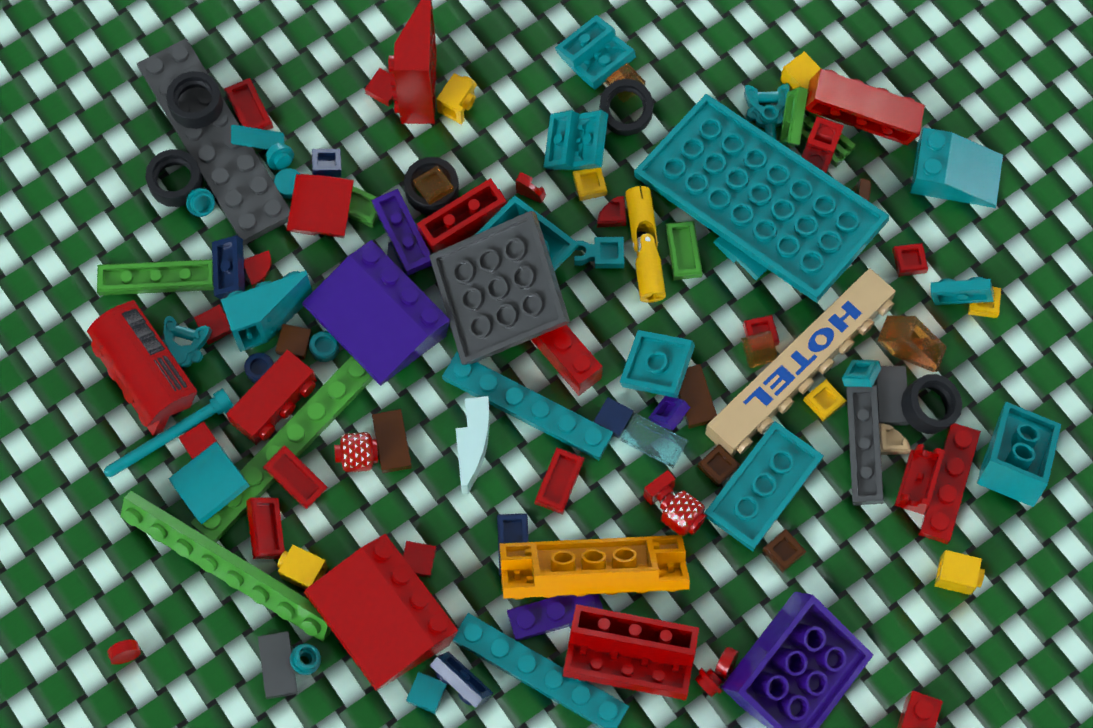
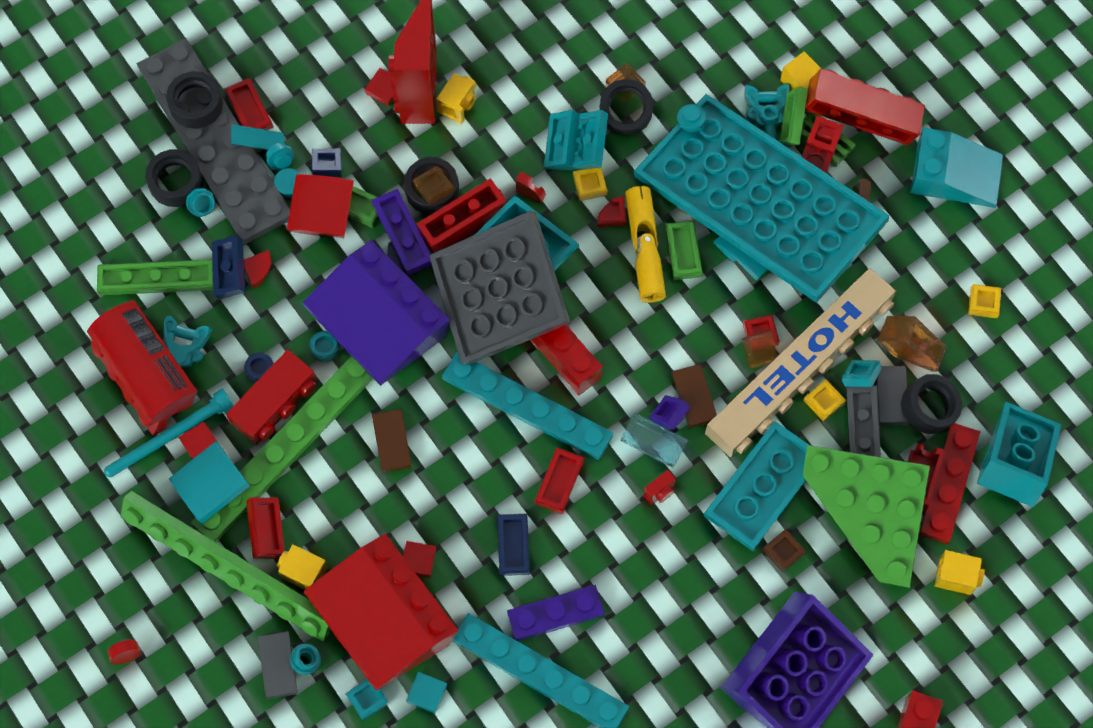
(217, 321): red tile -> none
(261, 311): teal slope -> none
(295, 340): reddish brown tile -> none
(295, 477): red tile -> none
(356, 452): red head -> none
(366, 699): none -> teal tile
(454, 673): dark blue plate -> none
(473, 440): light aqua slope -> none
(593, 566): light orange slope -> none
(595, 52): teal slope -> none
(606, 252): teal plate -> none
(614, 417): dark blue tile -> none
(631, 652): red brick -> none
(657, 363): teal plate -> none
(682, 513): red head -> none
(691, 117): none -> teal plate
(709, 682): red plate -> none
(718, 465): reddish brown tile -> none
(726, 662): red tile -> none
(874, 504): none -> bright green plate
(892, 441): tan tile -> none
(910, 259): red tile -> none
(963, 291): teal plate -> none

